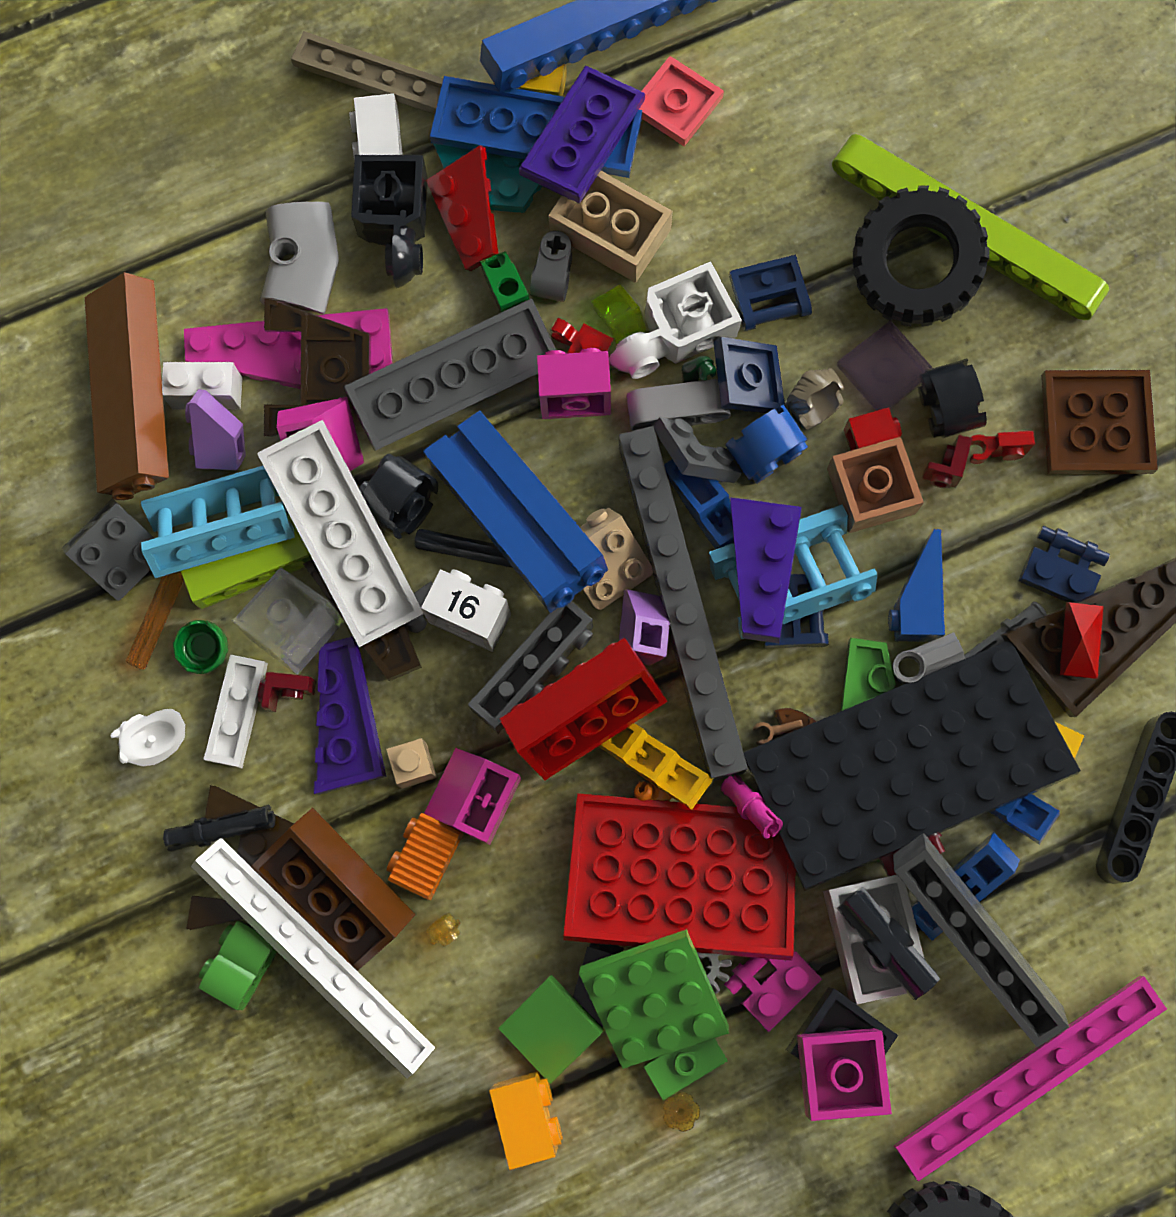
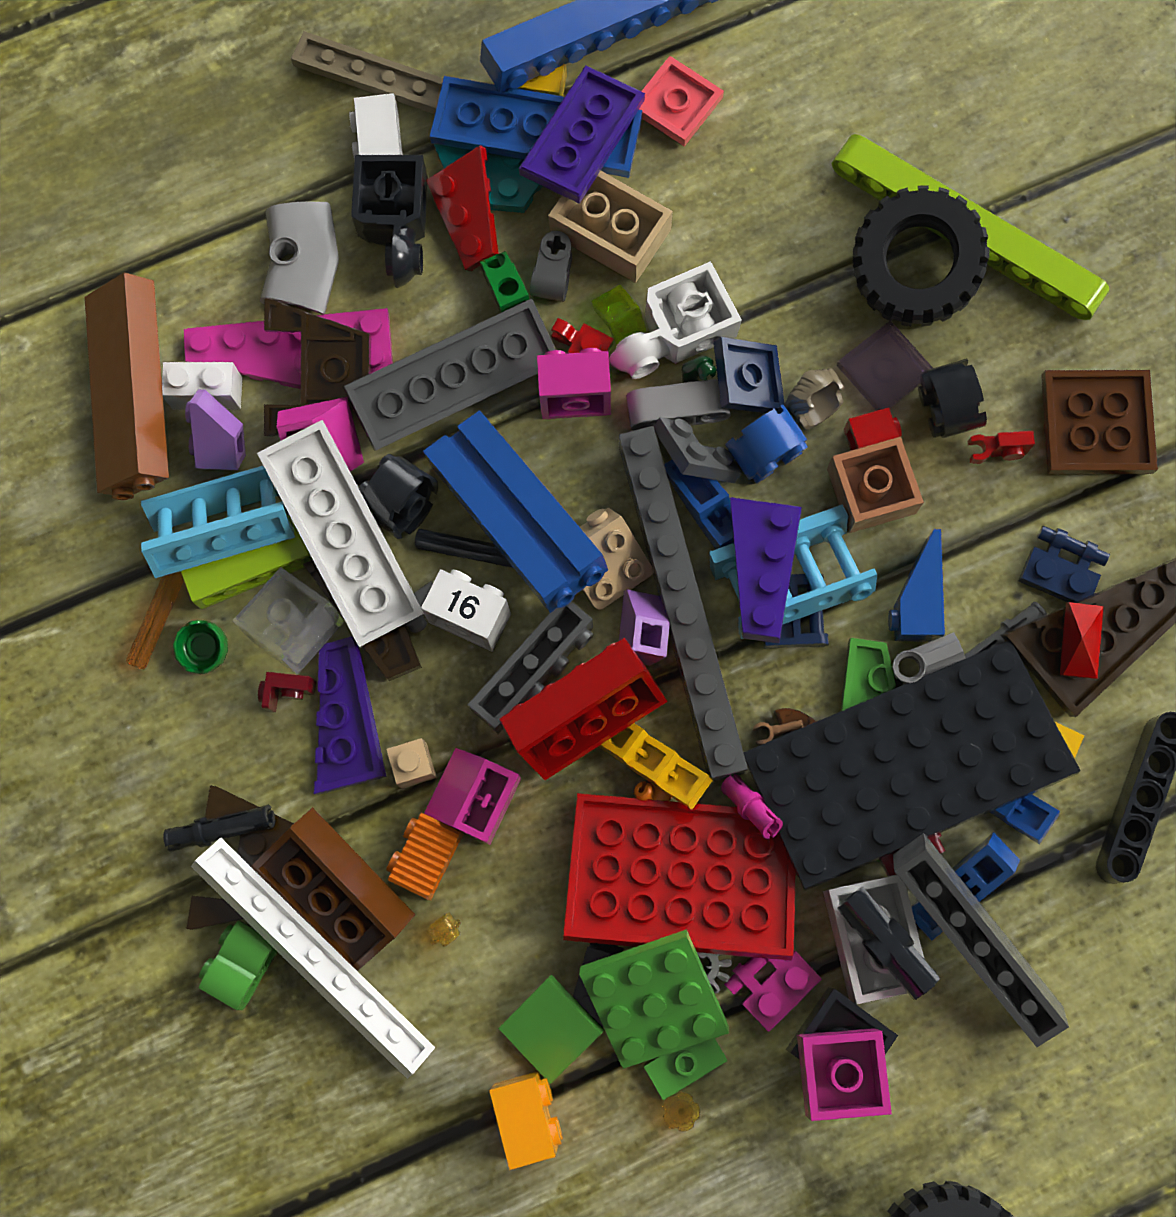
(111, 550): dark grey bracket -> none
(150, 737): white hat -> none
(235, 711): white plate -> none
(767, 282): dark blue plate -> none
(952, 465): dark red bracket -> none
(1029, 1078): dark pink plate -> none

